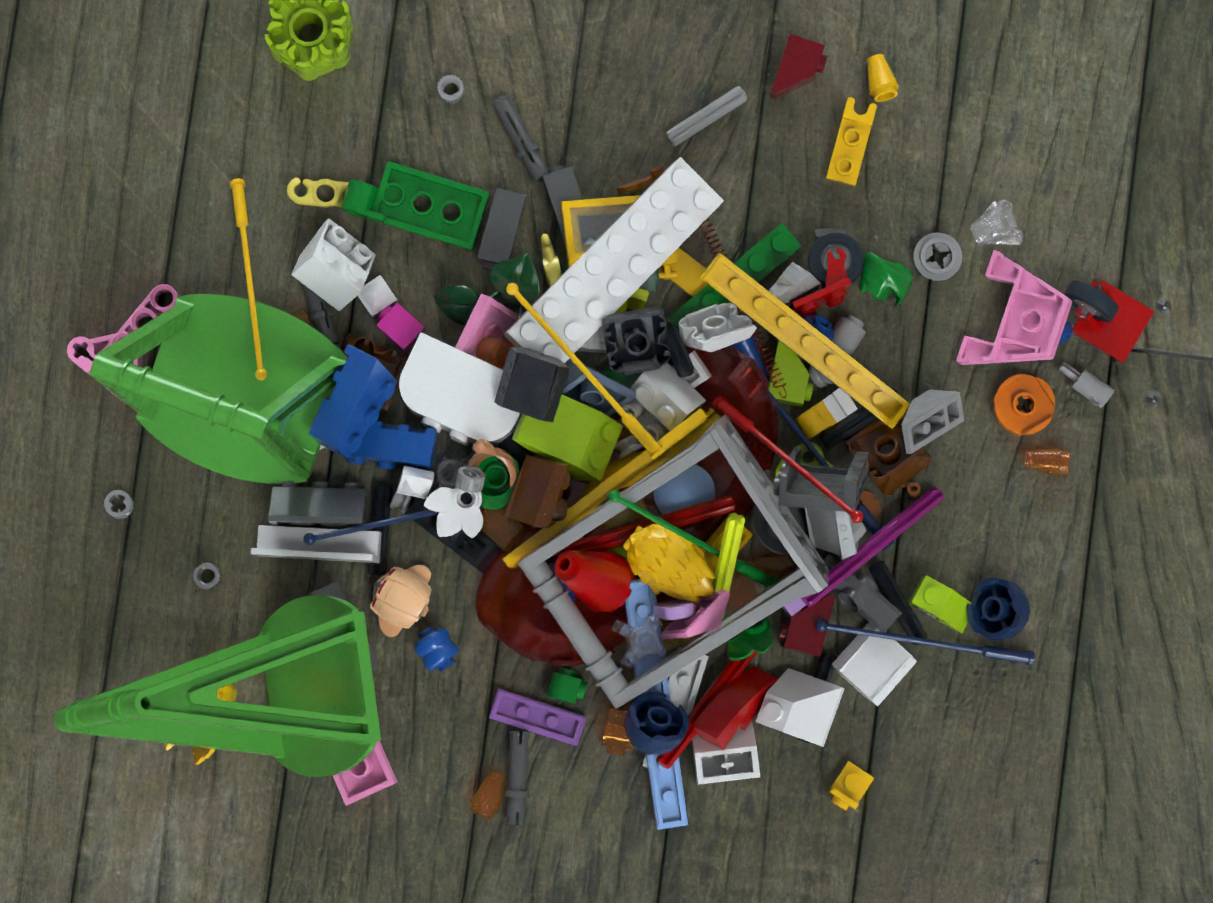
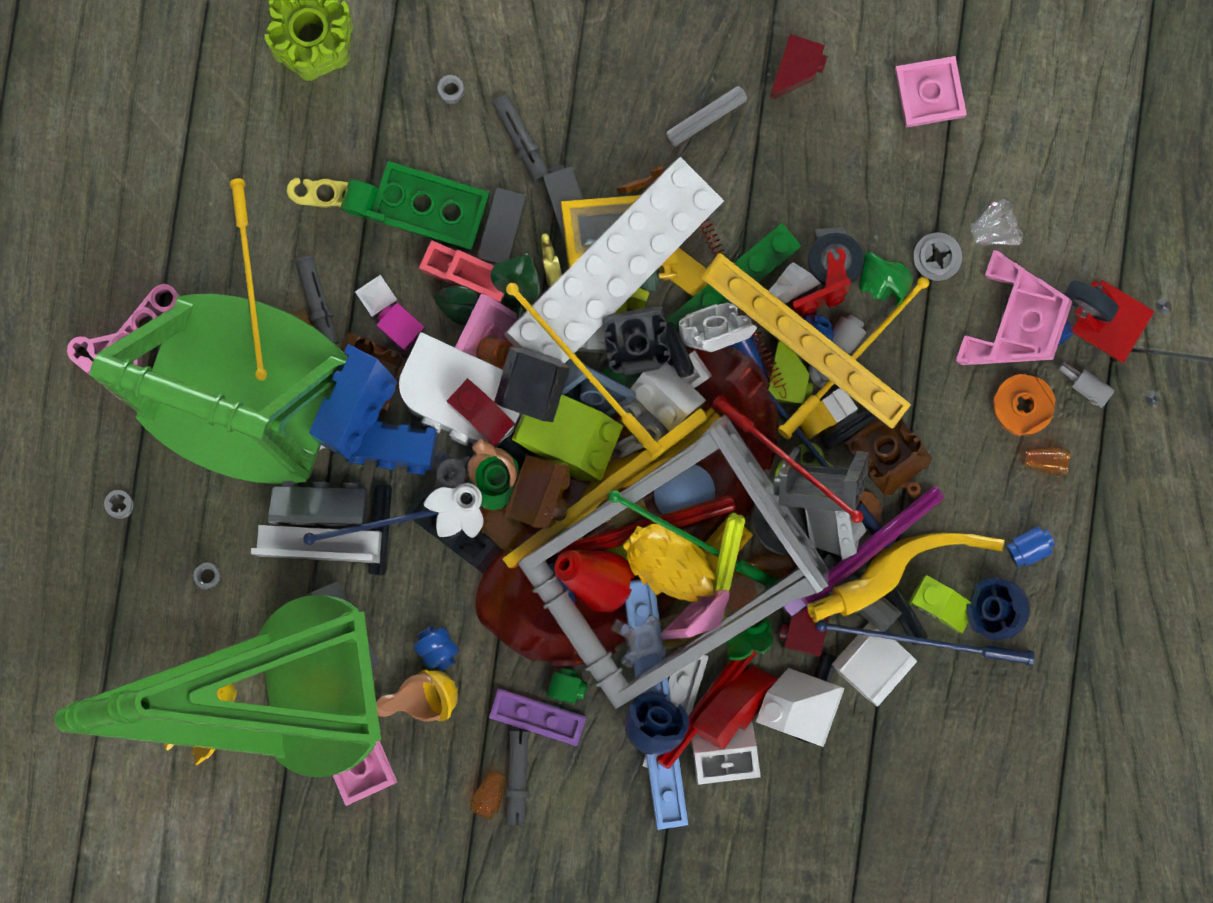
(334, 265): white slope -> none
(401, 501): light grey bush -> none
(401, 598): light nougat piece -> none
(415, 482): white tile -> none
(423, 696): none -> piece
(459, 269): none -> coral slope
(470, 479): light grey axle -> none
(480, 412): none -> dark red slope
(615, 733): clear orange brick -> none
(674, 609): lavender tile -> none
(814, 400): none -> yellow piece
(849, 786): yellow bracket -> none
(850, 144): yellow plate -> none
(881, 79): yellow cone -> none
(886, 571): none -> yellow animal
(930, 91): none -> bright pink plate
(930, 417): light grey slope -> none
(1031, 547): none -> blue brick

